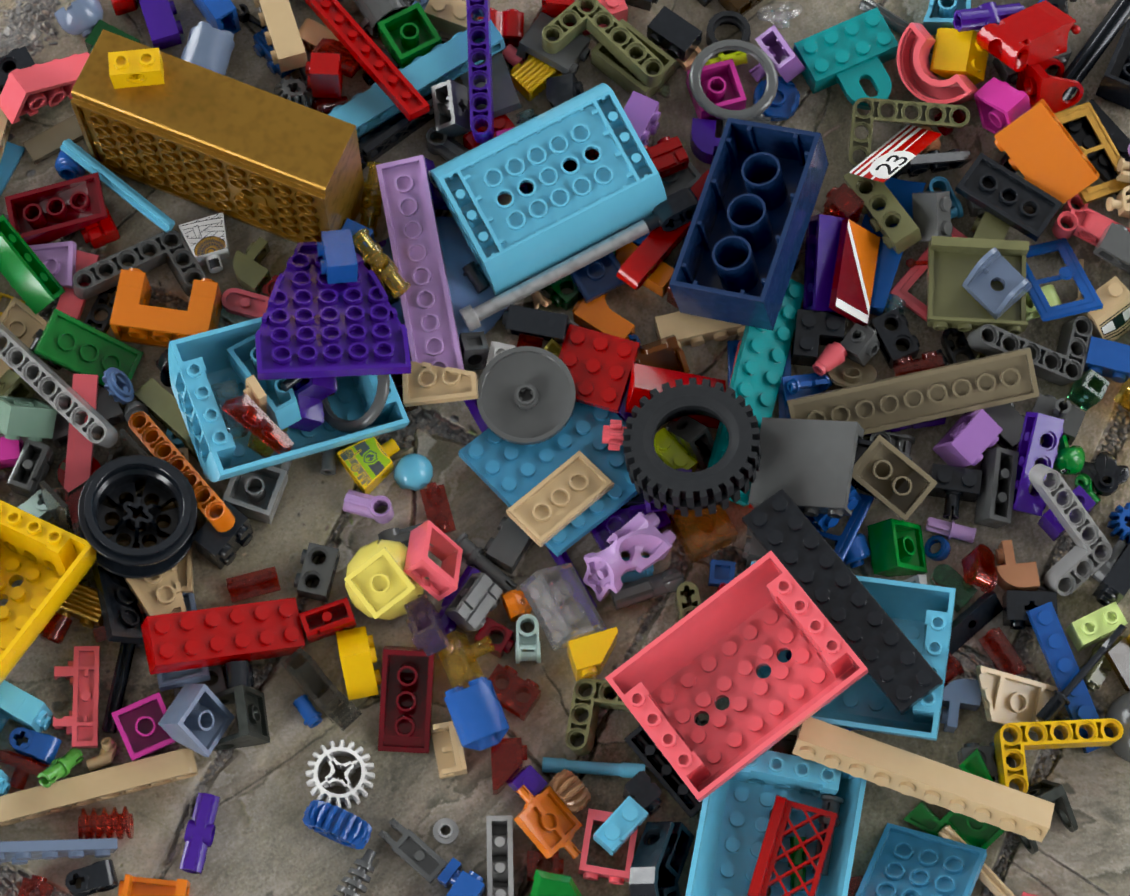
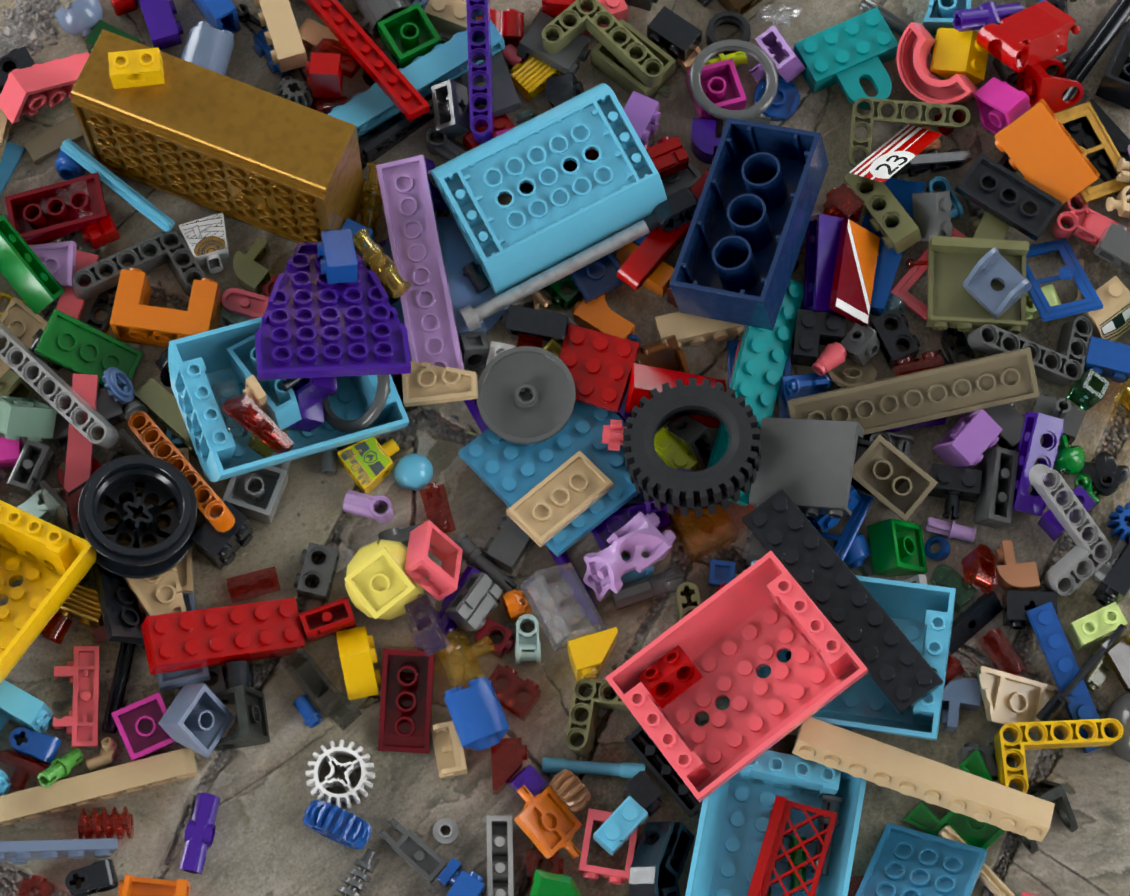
(670, 676): none -> red brick

